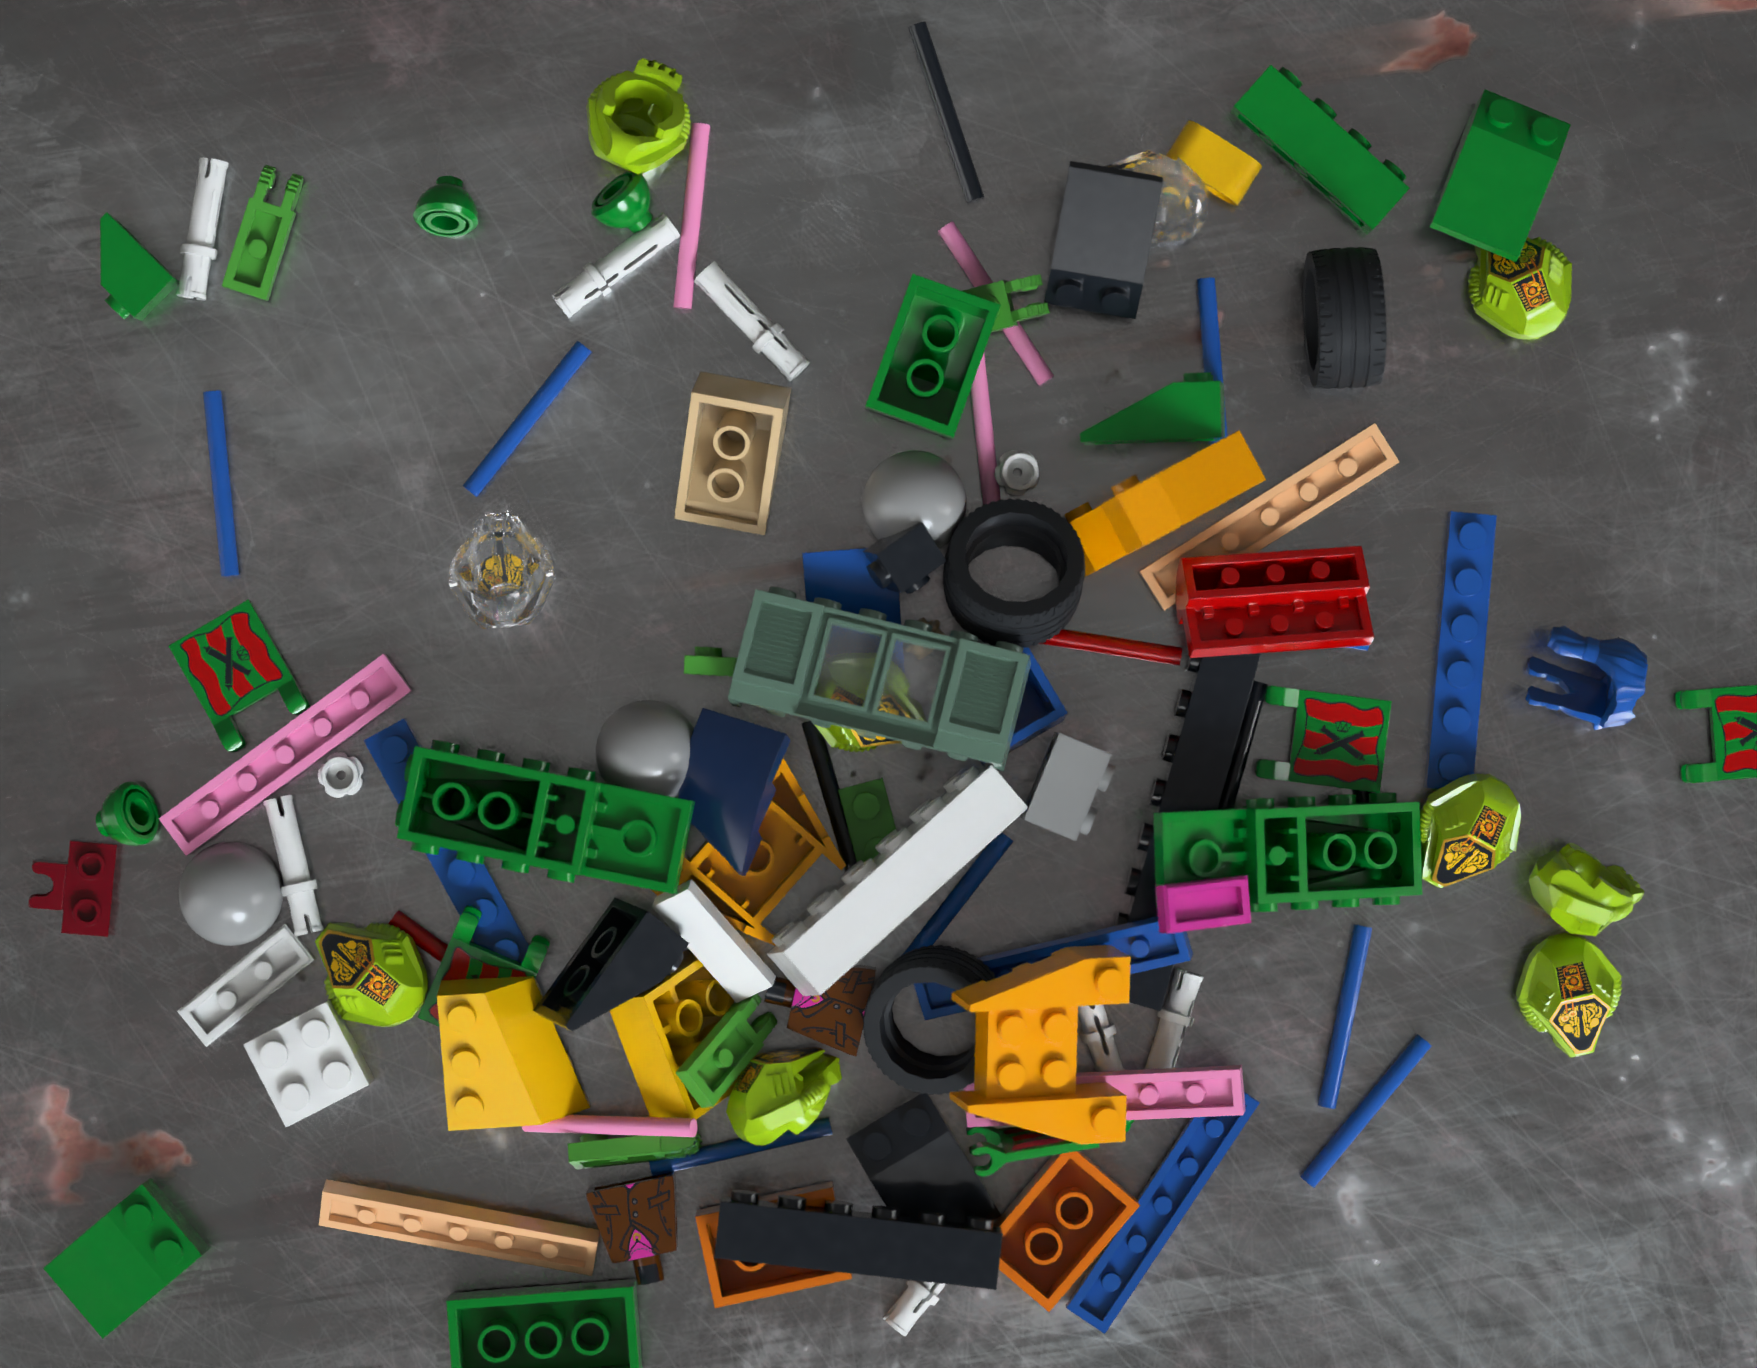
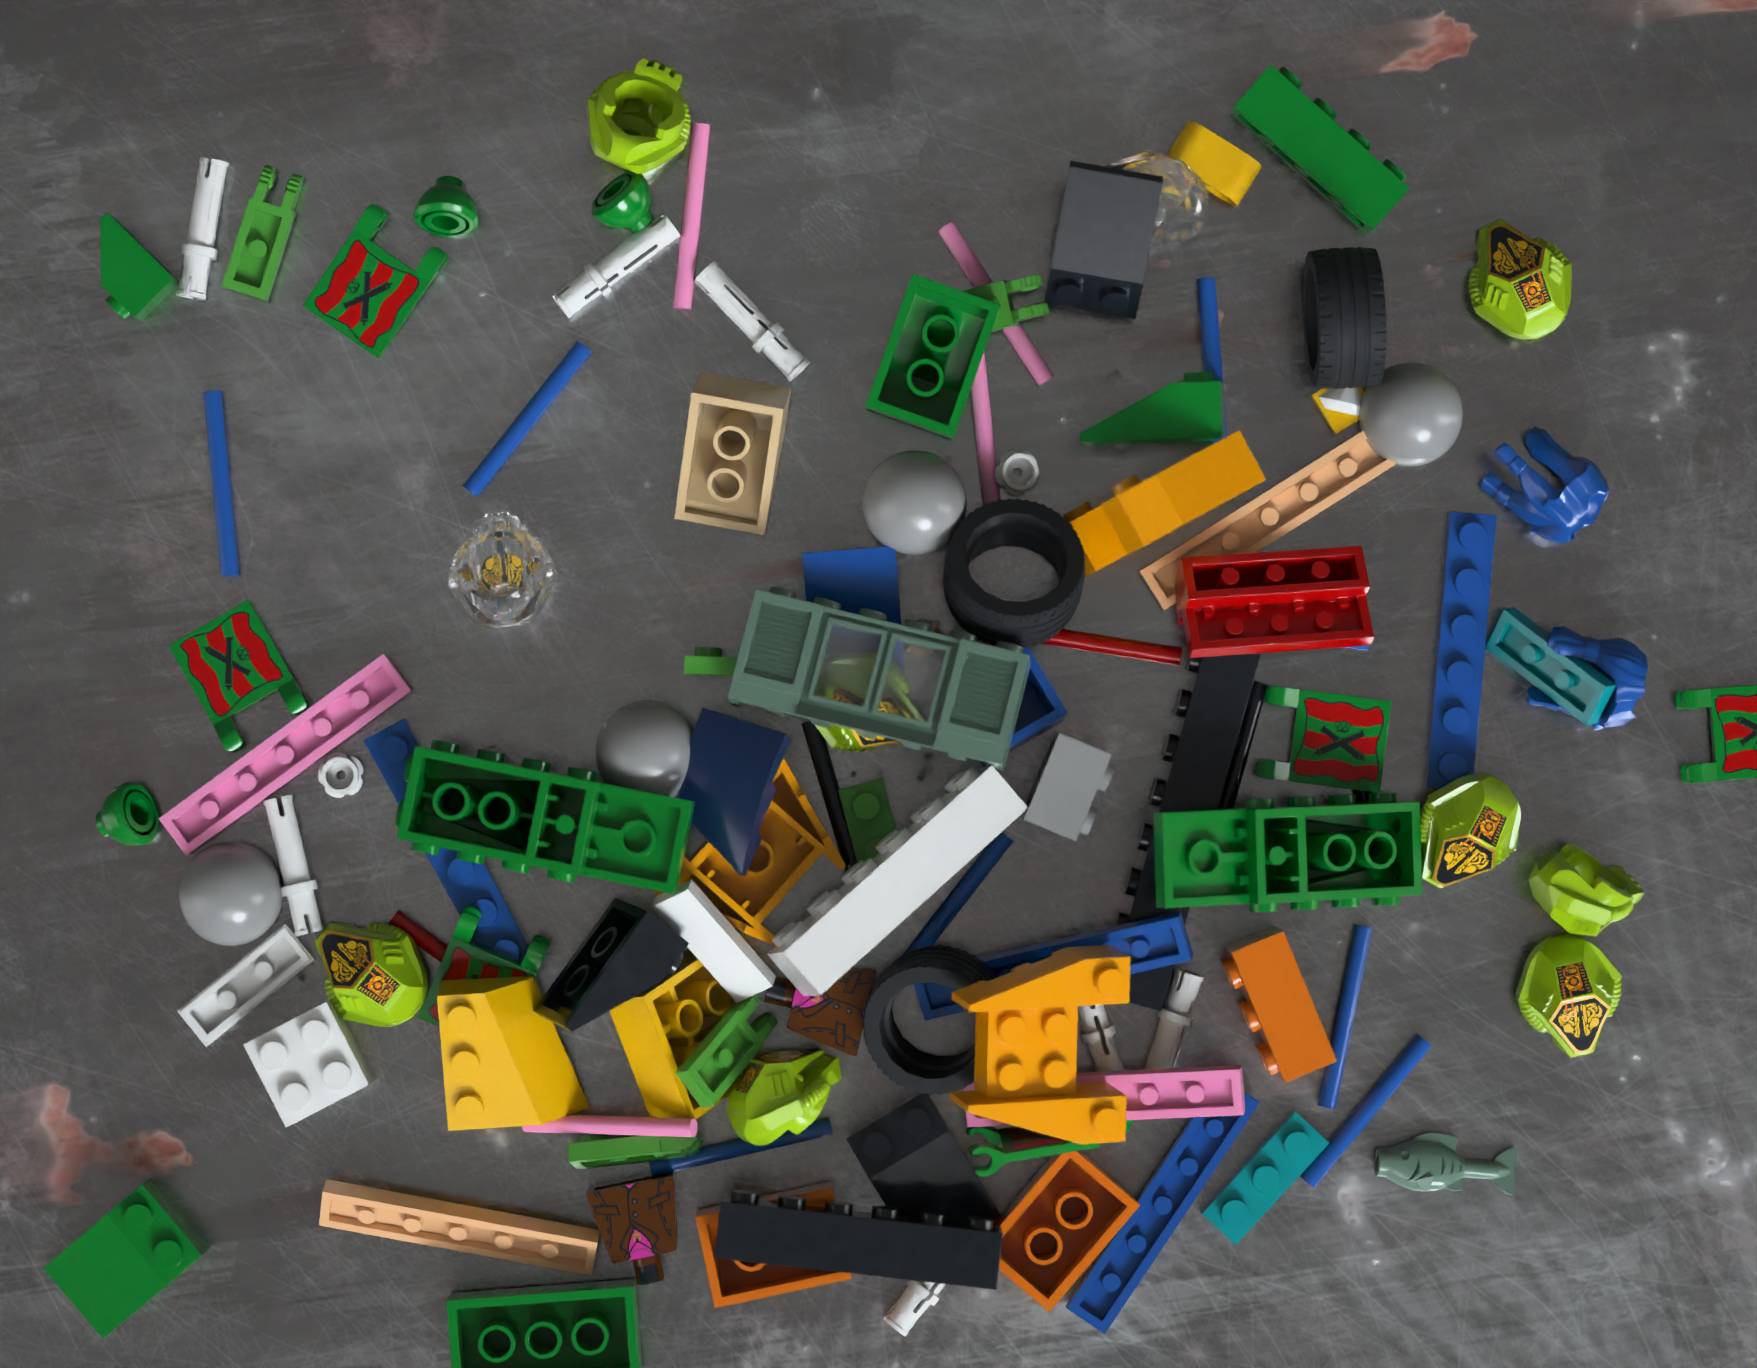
(80, 887): dark red plate -> none
(370, 290): none -> flag
(904, 559): black brick -> none
(946, 112): black bar -> none
(1203, 904): dark pink tile -> none
(1264, 1177): none -> teal plate
(1277, 1004): none -> orange brick
(1339, 406): none -> tile
(1411, 414): none -> light grey piece
(1432, 1164): none -> sand green animal
(1499, 175): green slope -> none
(1550, 512): none -> blue piece
(1562, 678): none -> teal plate

